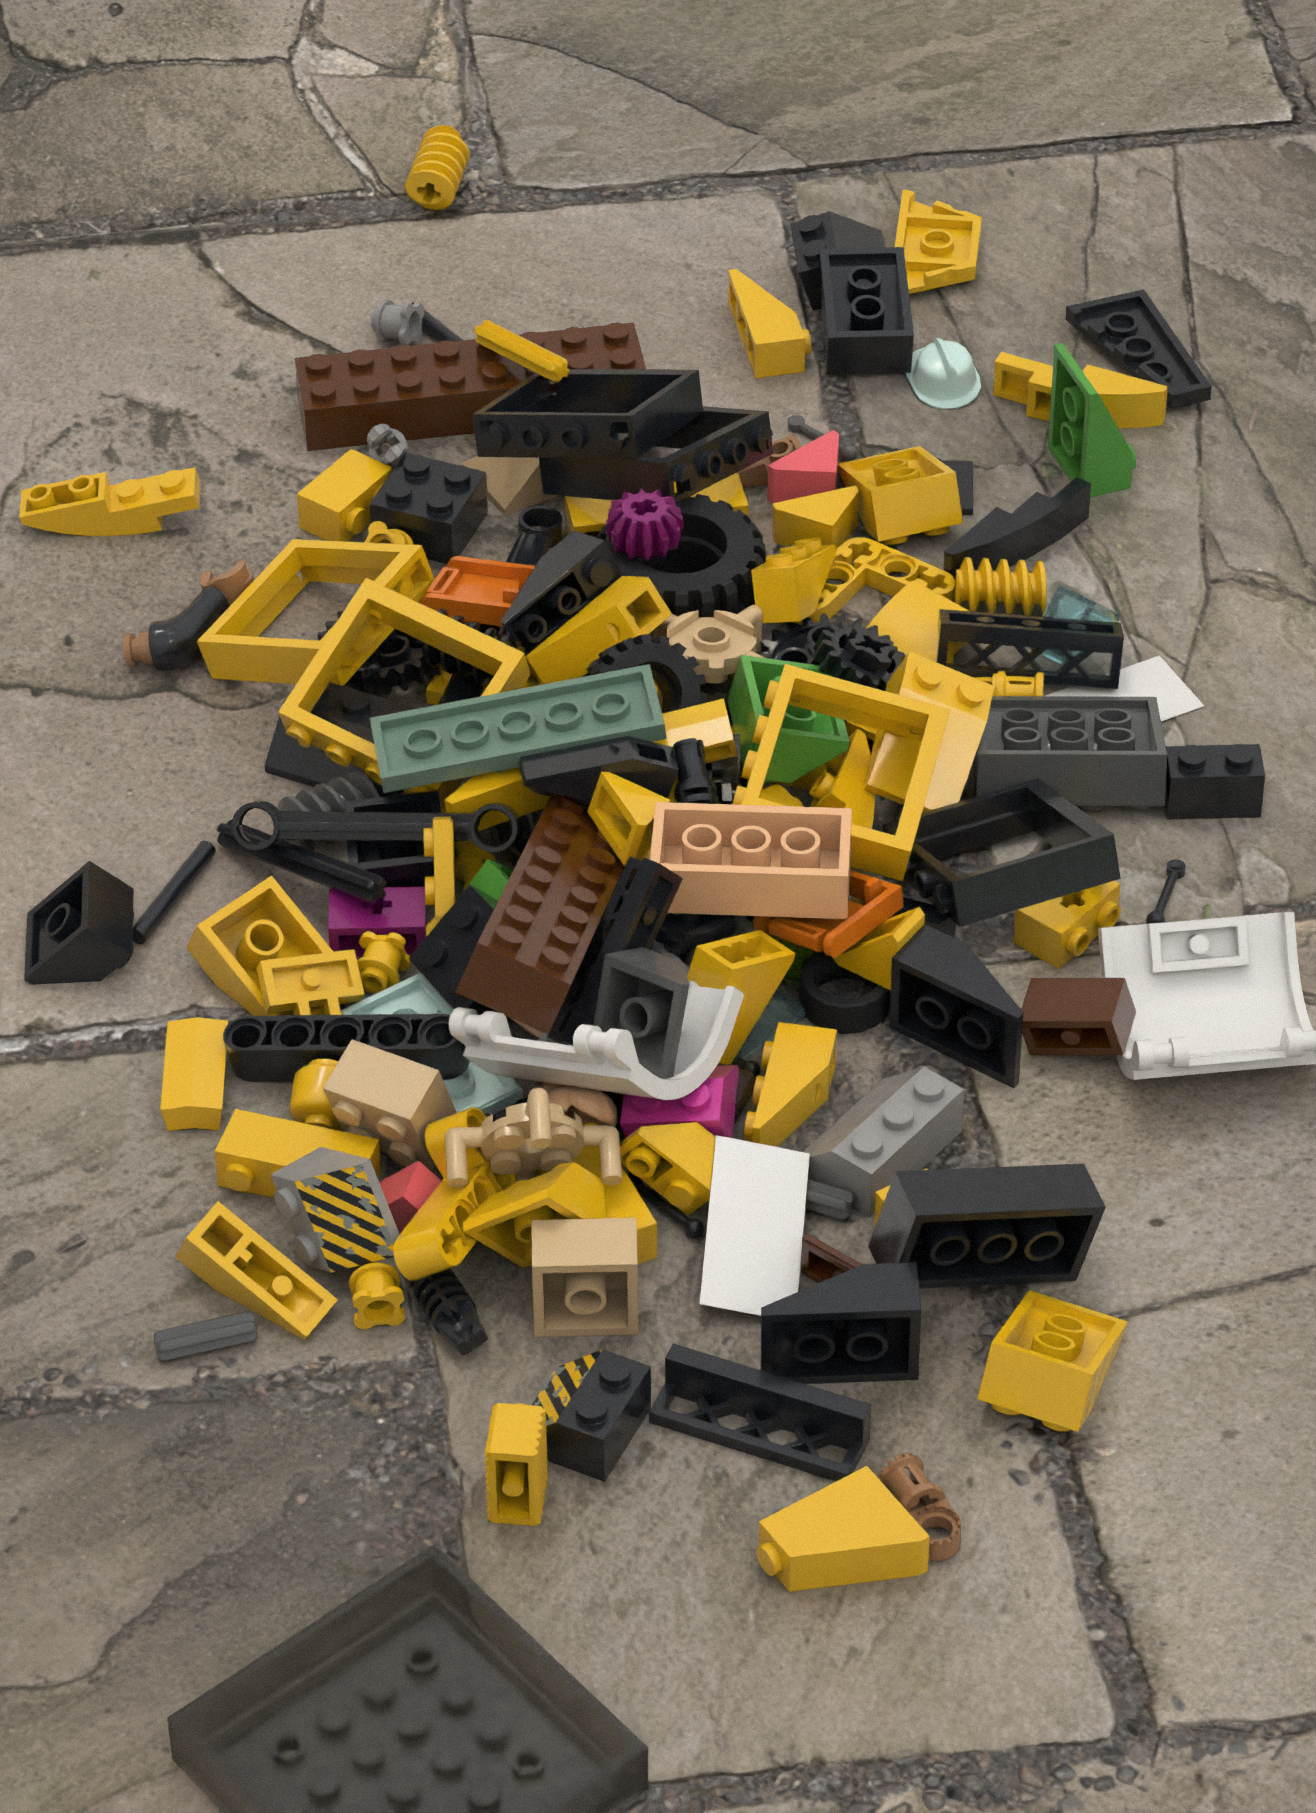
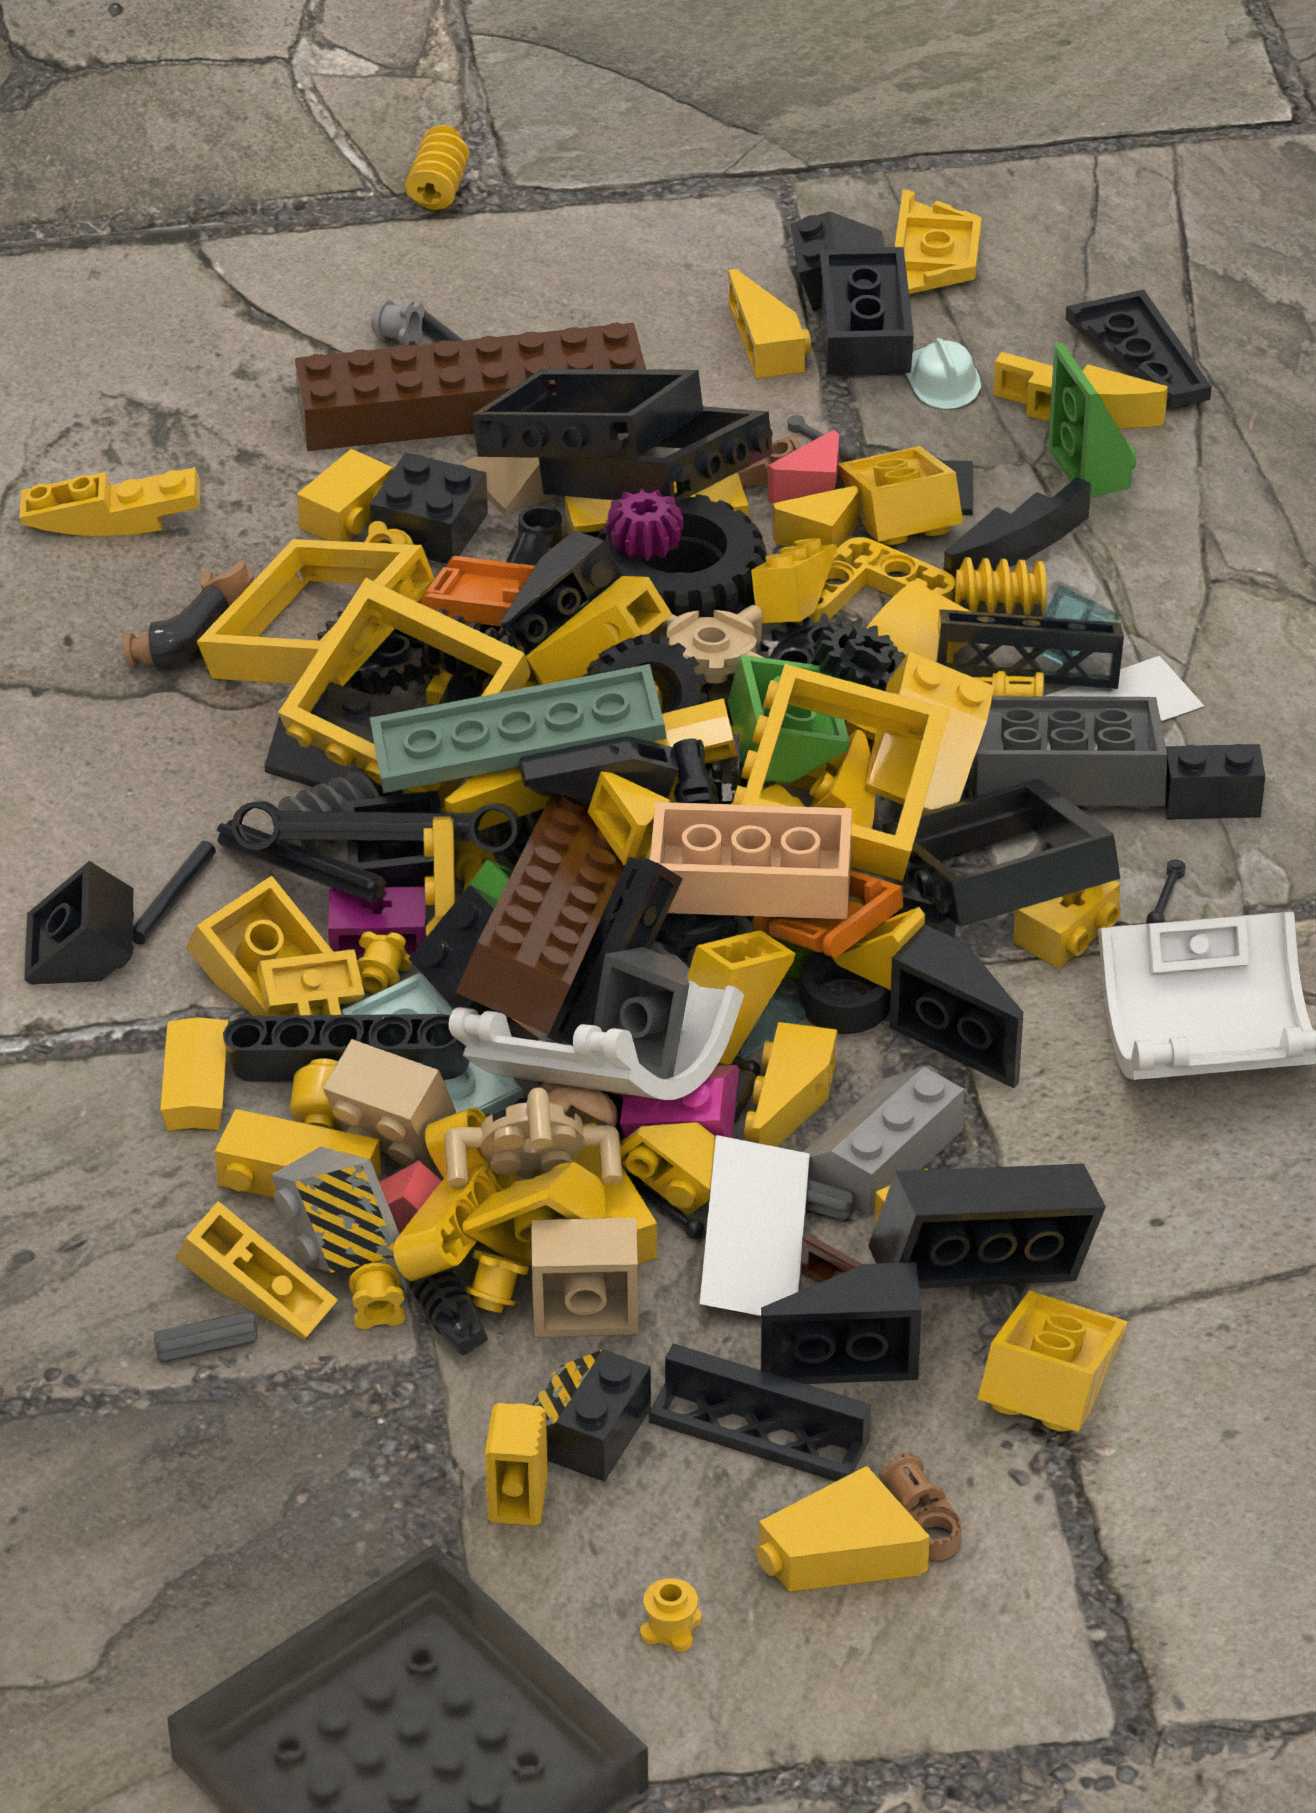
(383, 433): light grey hinge -> none
(495, 1281): none -> yellow brick
(521, 351): yellow axle -> none
(671, 1613): none -> yellow brick
(1077, 1016): reddish brown brick -> none

